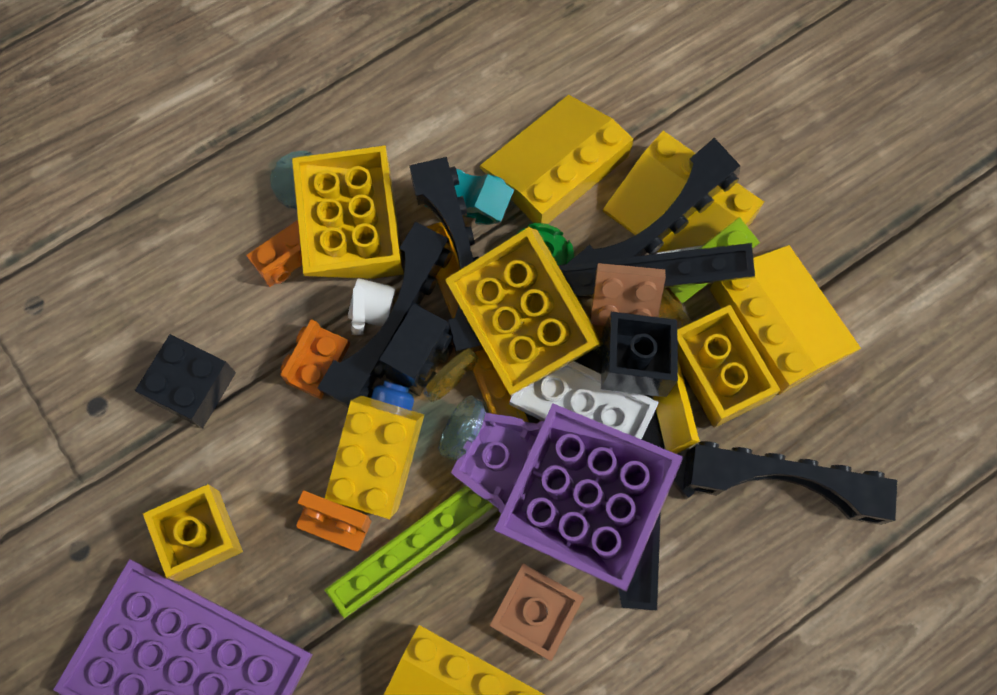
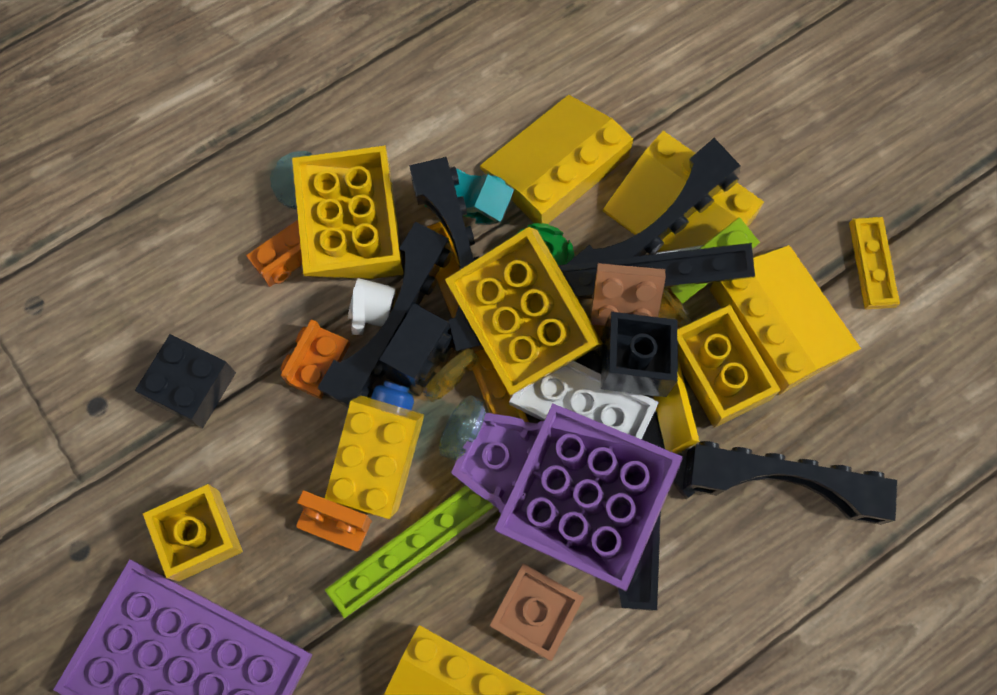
(874, 263): none -> yellow tile

